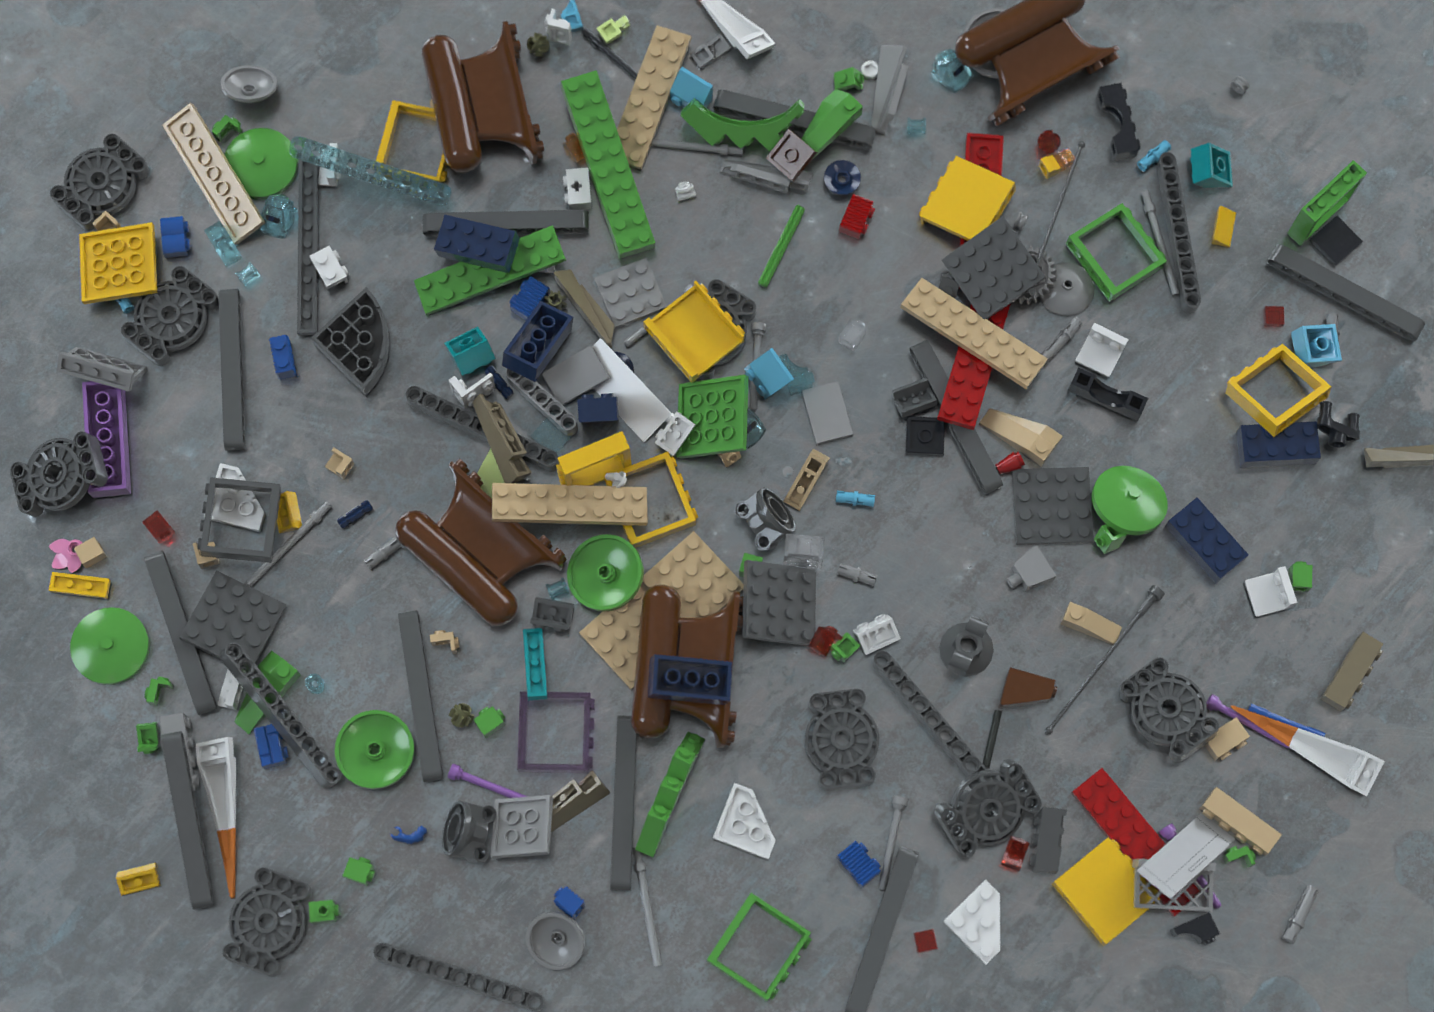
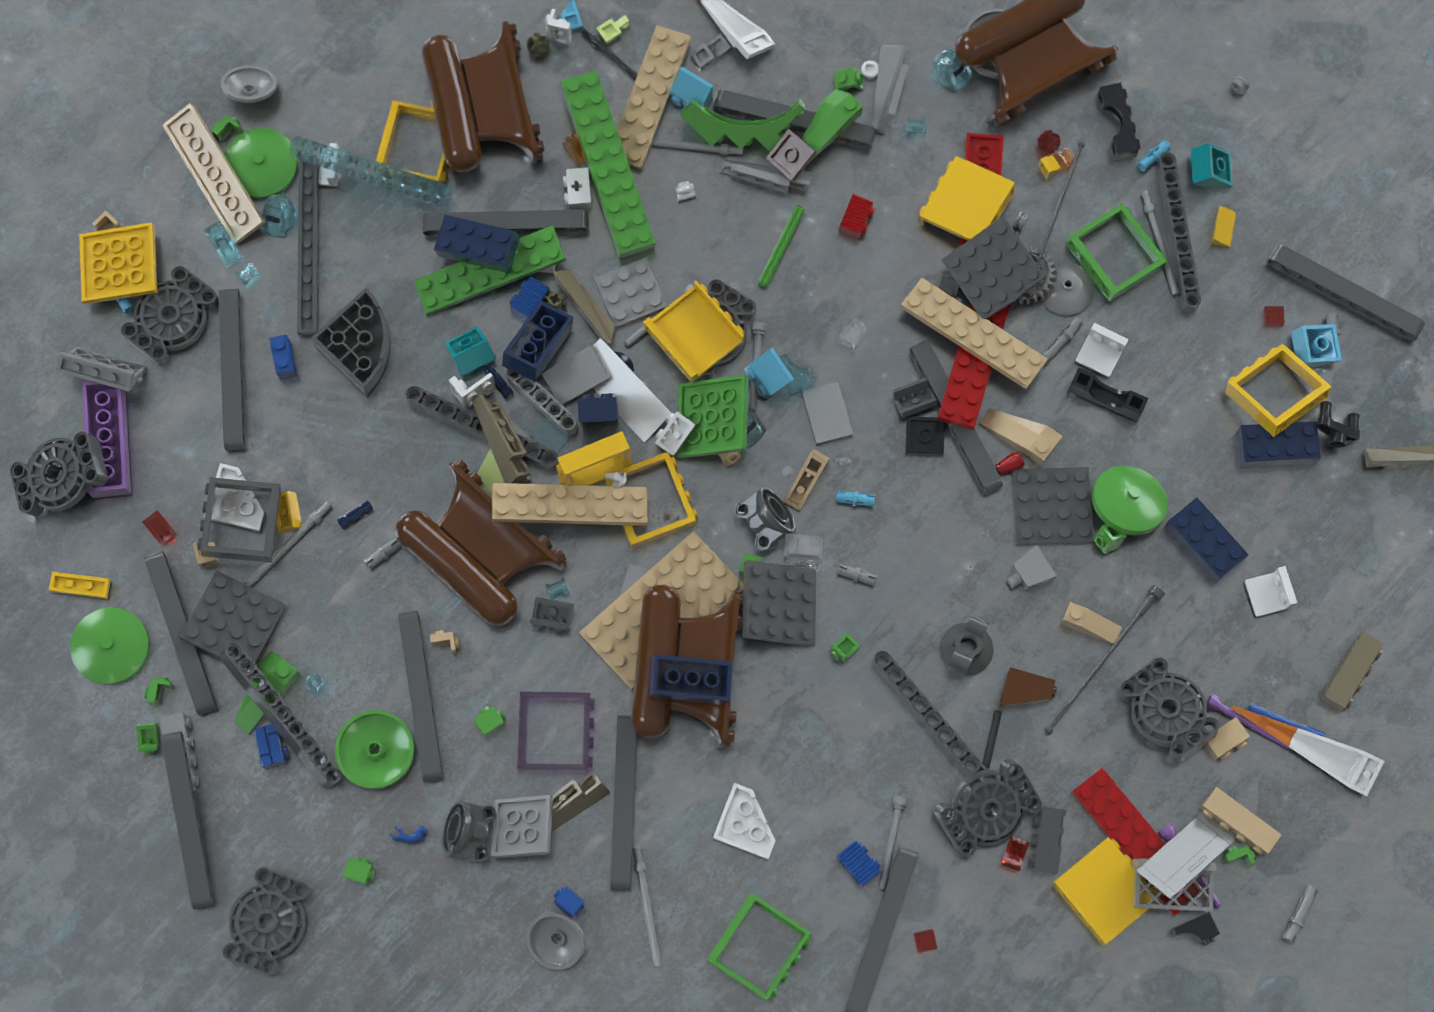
(64, 554): bright pink plate -> none
(90, 552): tan panel -> none
(105, 164): dark grey piece -> none
(138, 879): yellow slope -> none
(174, 236): blue brick -> none
(218, 774): white plate -> none
(230, 692): white bracket -> none
(323, 911): bright green brick -> none
(328, 267): white bracket -> none
(339, 463): tan panel -> none
(451, 970): dark grey beam -> none
(457, 773): medium lavender piece -> none
(461, 715): olive gear -> none
(535, 664): teal plate -> none
(605, 572): bright green dish -> none
(669, 793): bright green arch -> none
(824, 639): clear red bracket -> none
(838, 758): dark grey piece -> none
(842, 169): dark blue dish -> none
(876, 633): white bracket -> none
(978, 922): white plate -> none
(1301, 576): bright green brick -> none
(1327, 202): bright green window -> none
(1336, 240): black tile -> none

